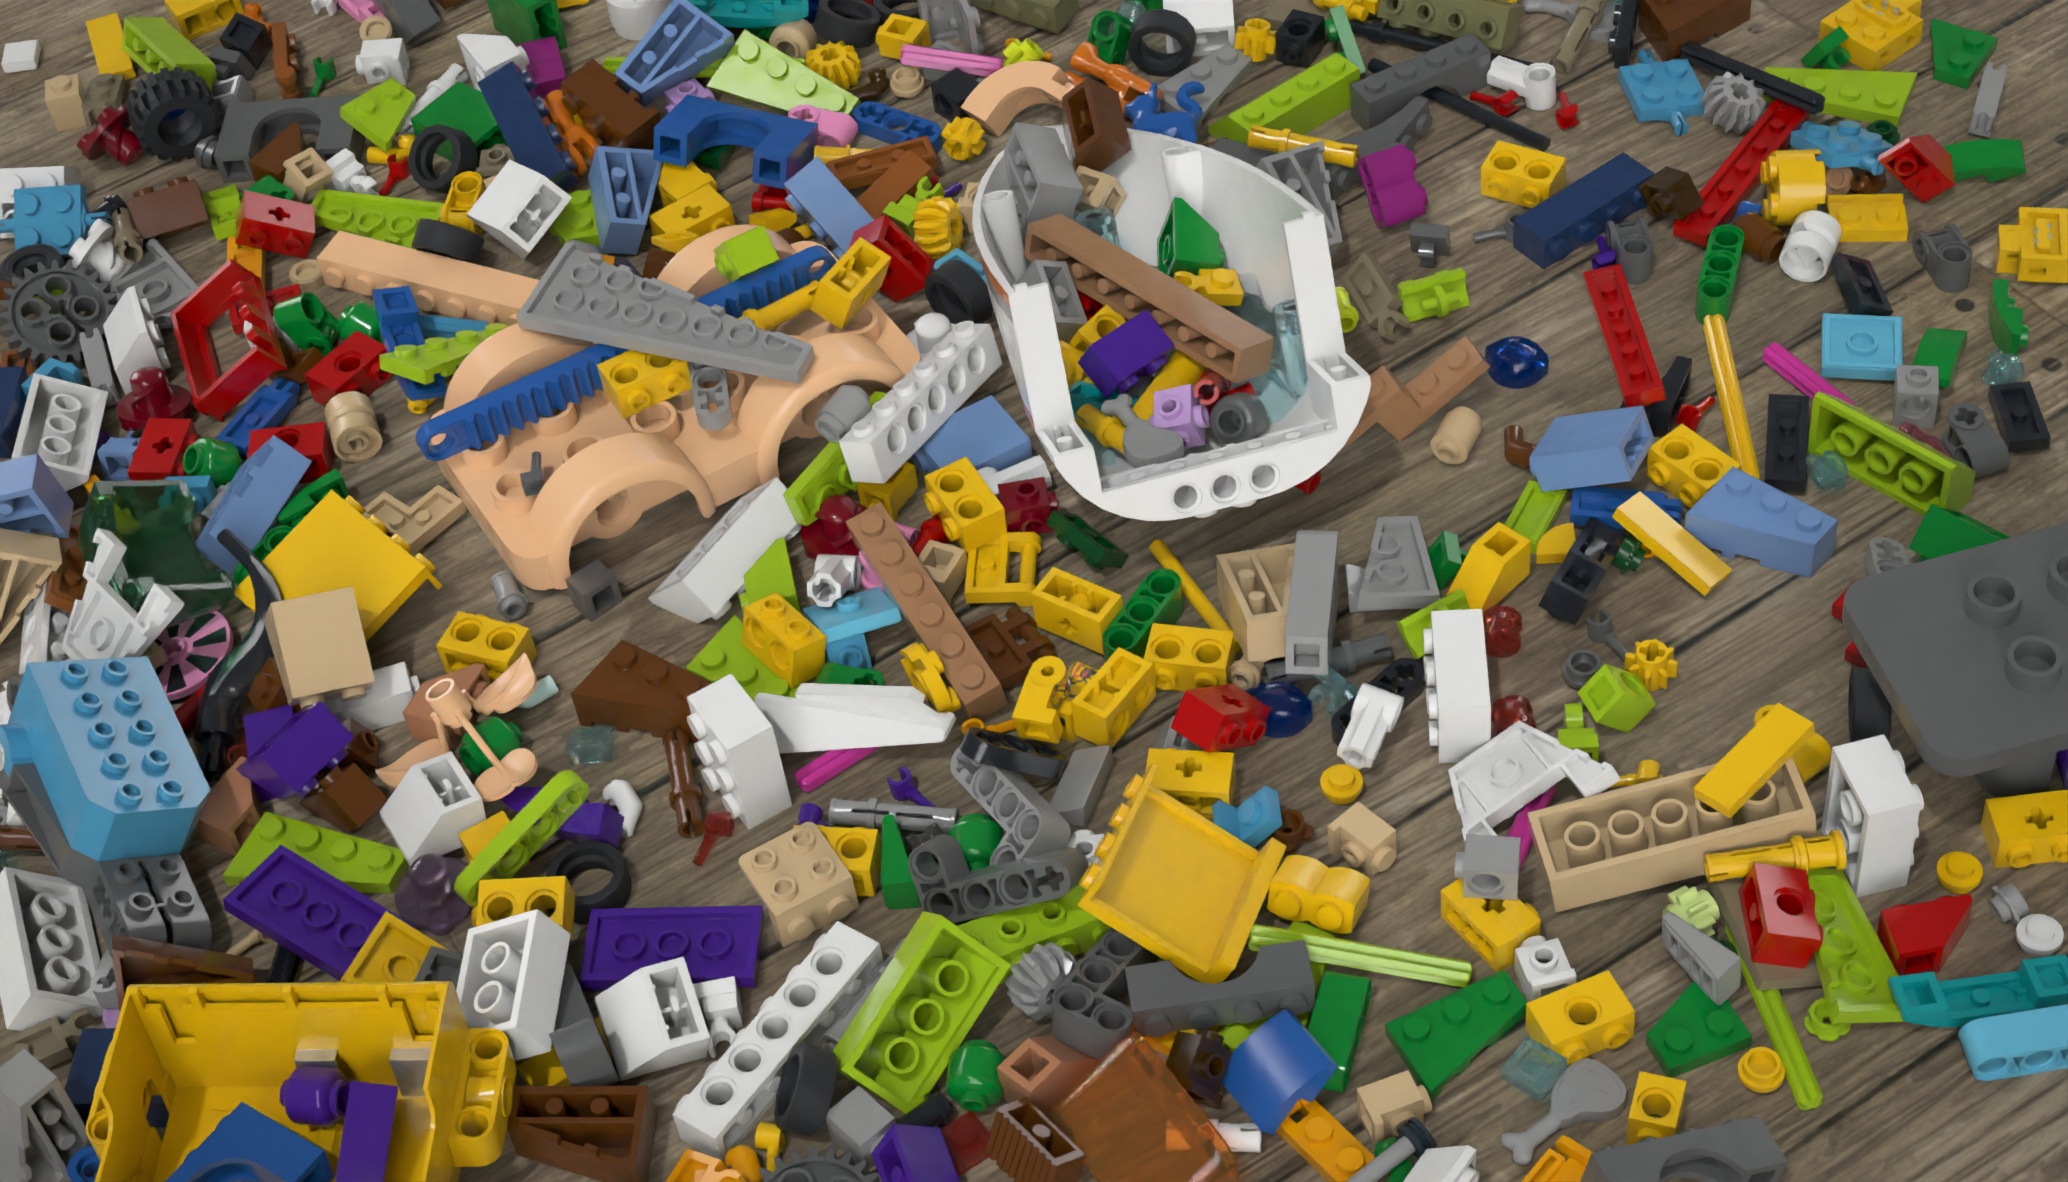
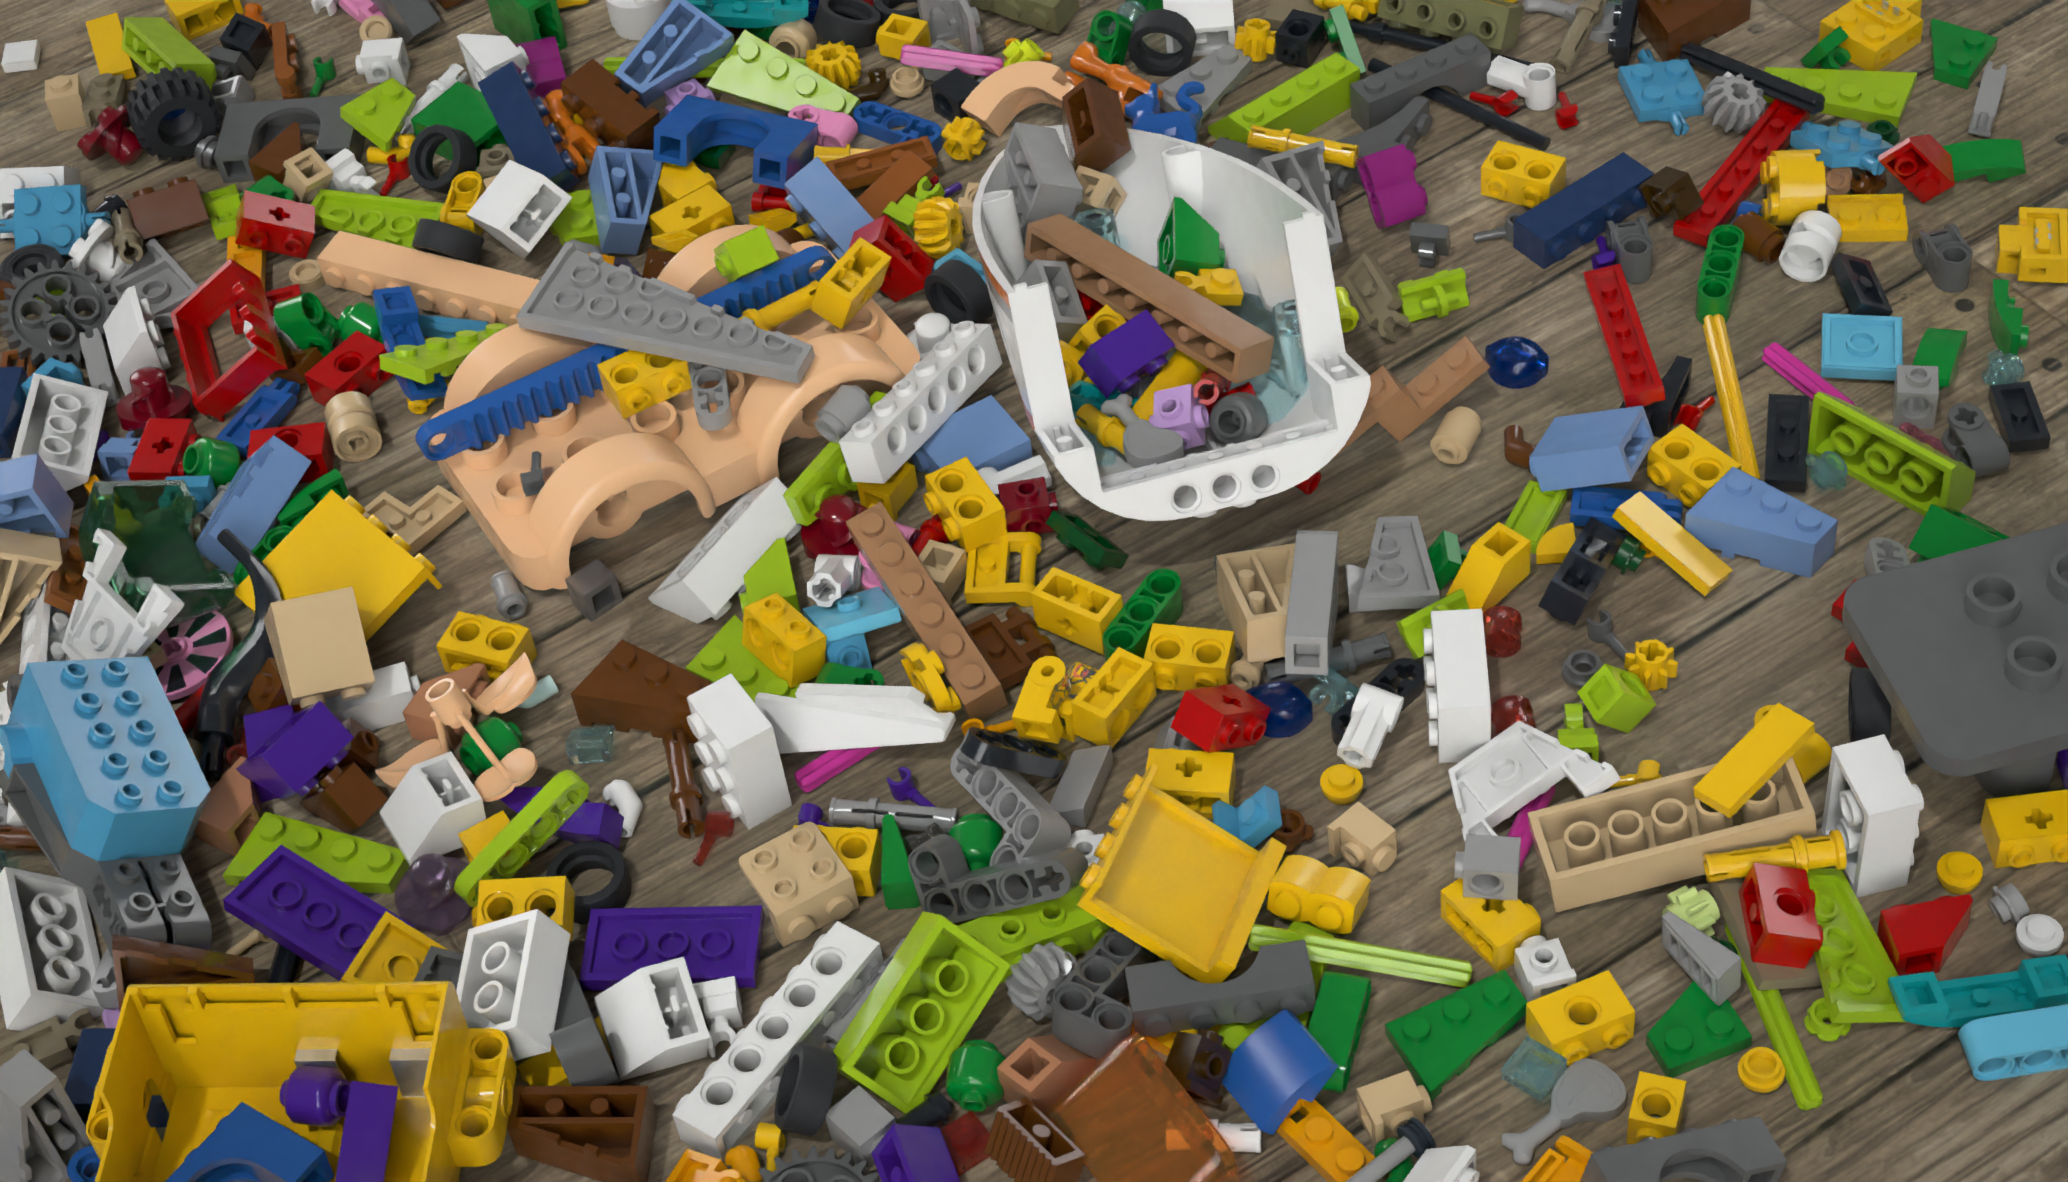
(1191, 589): yellow bar -> none

